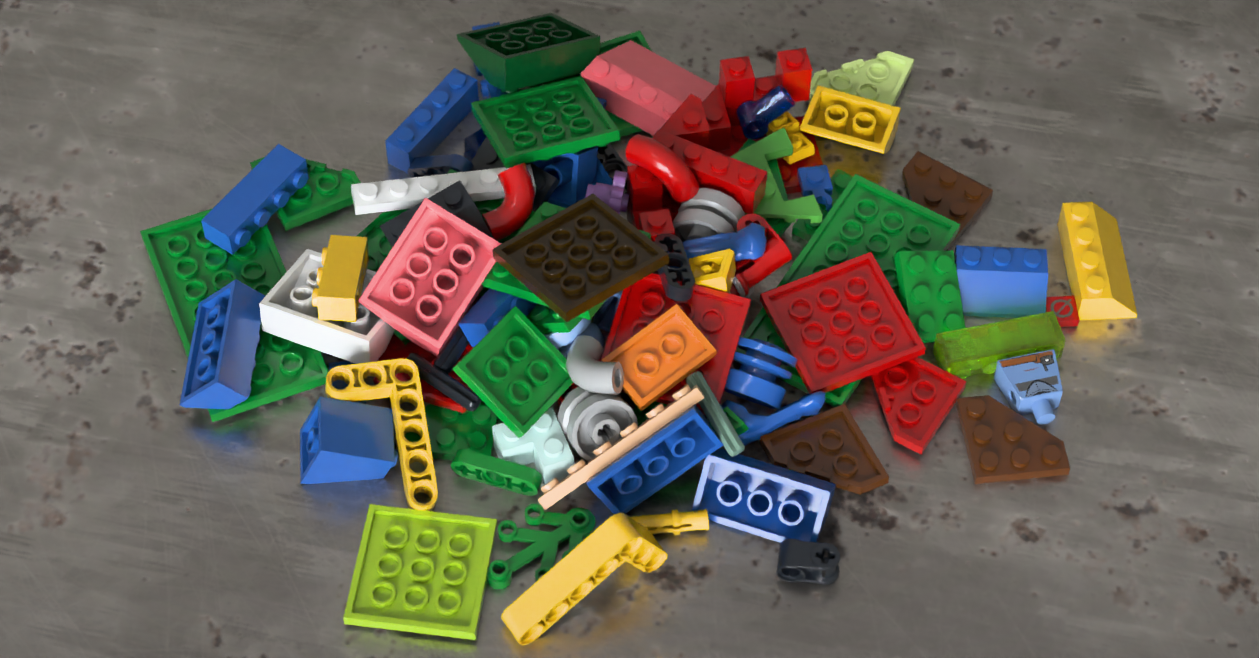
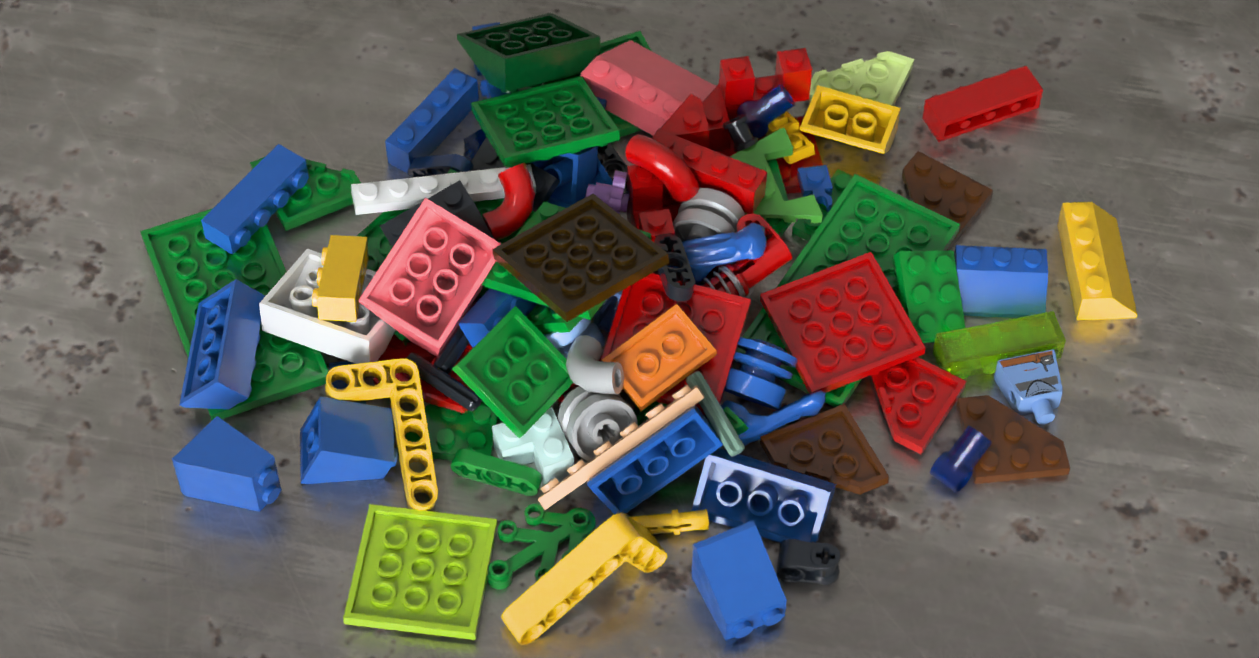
(227, 468): none -> blue slope
(714, 270): yellow slope -> none
(738, 581): none -> blue slope
(740, 132): none -> black bush
(956, 466): none -> clear blue piece
(982, 103): none -> red brick
(1064, 309): red tile -> none

